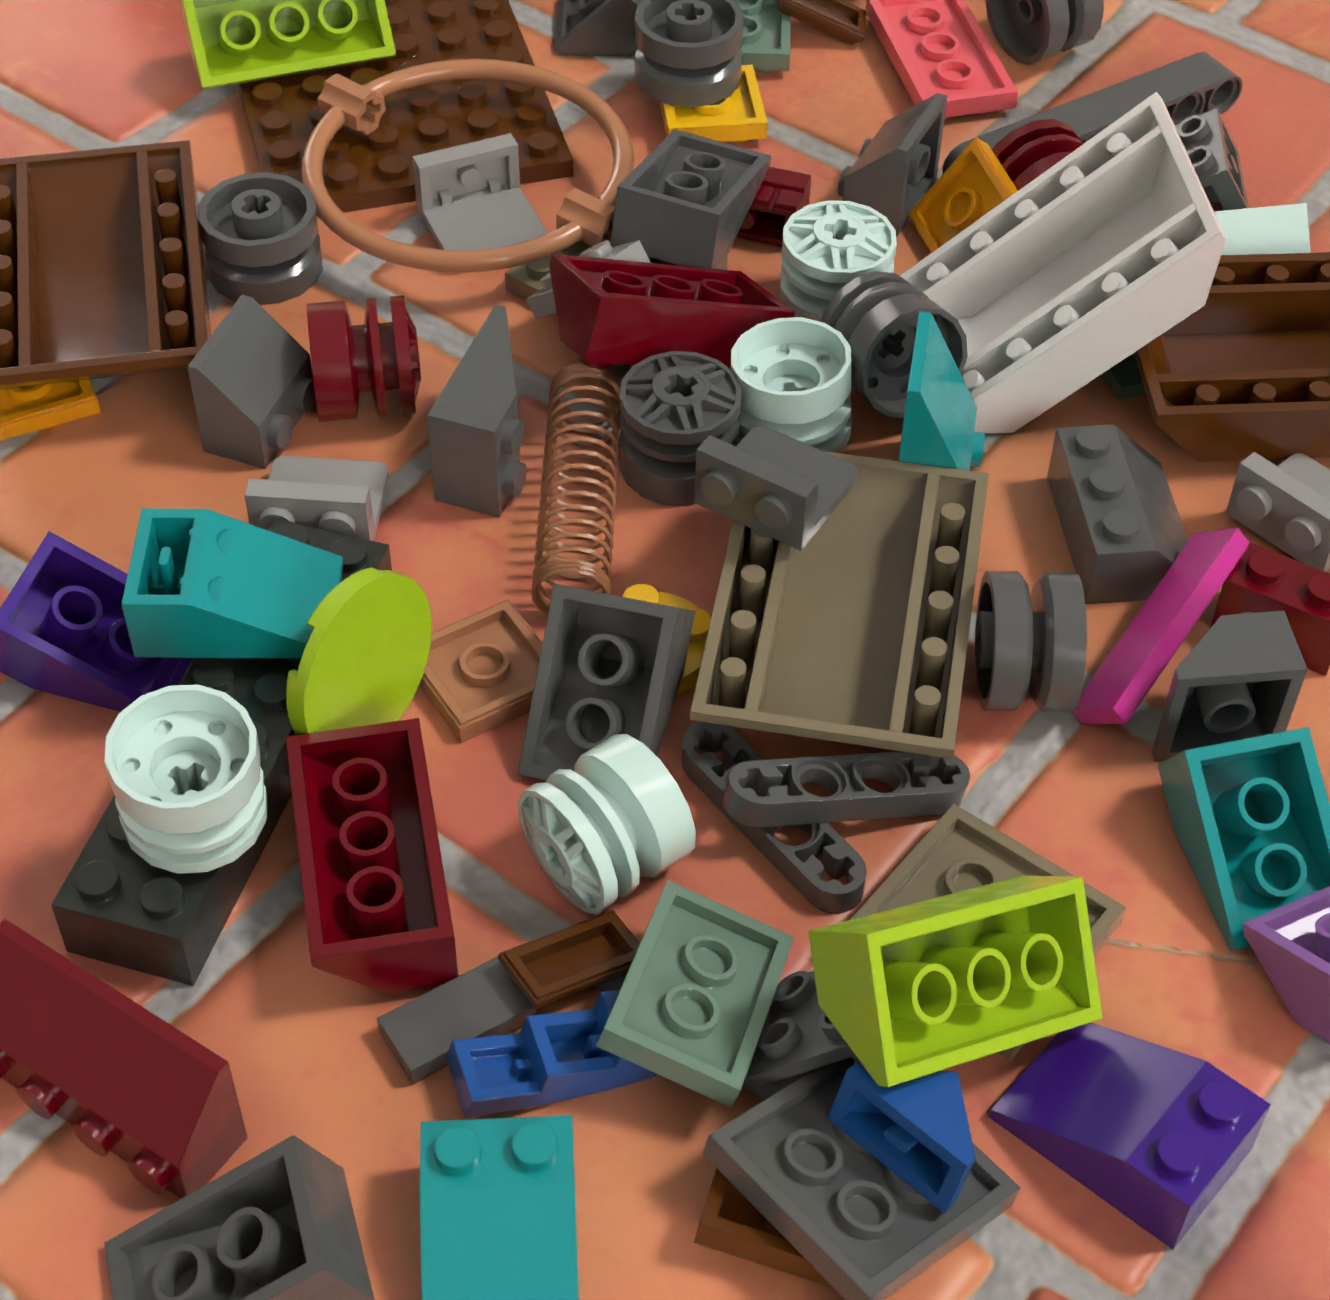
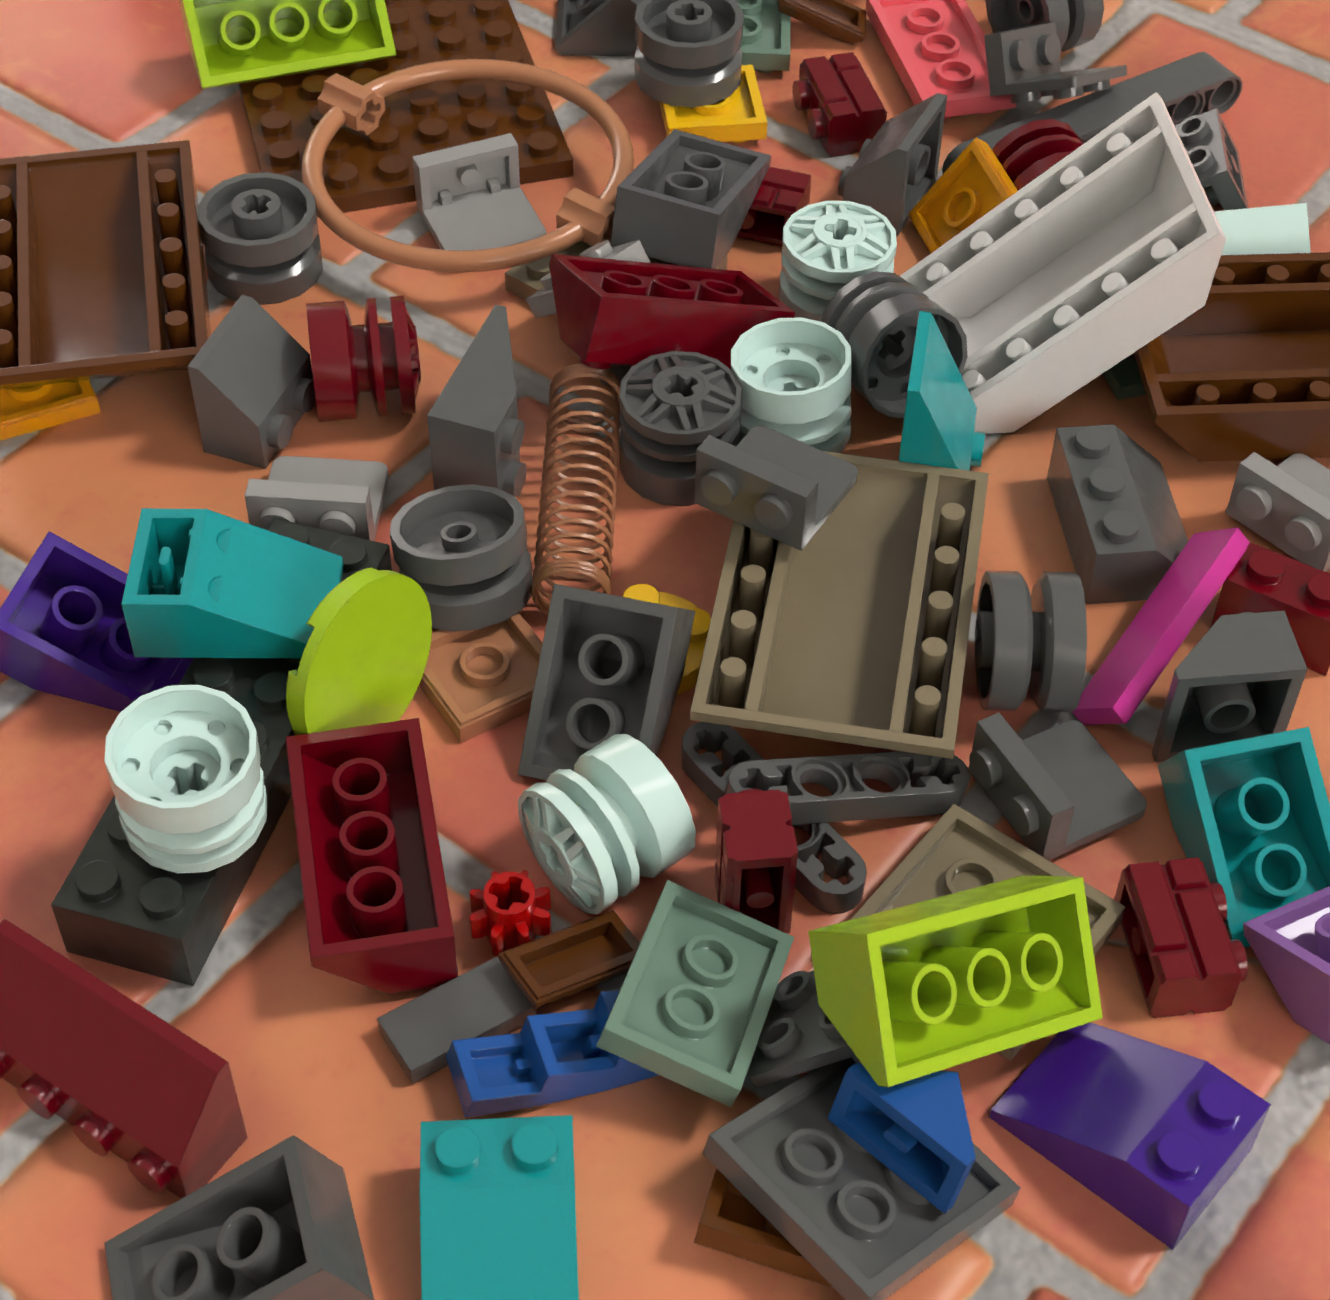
(465, 554): none -> dark grey wheel
(509, 911): none -> red gear
(756, 856): none -> dark red brick
(838, 103): none -> dark red brick
(1028, 66): none -> dark grey bracket
(1053, 785): none -> dark grey bracket
(1180, 937): none -> dark red brick

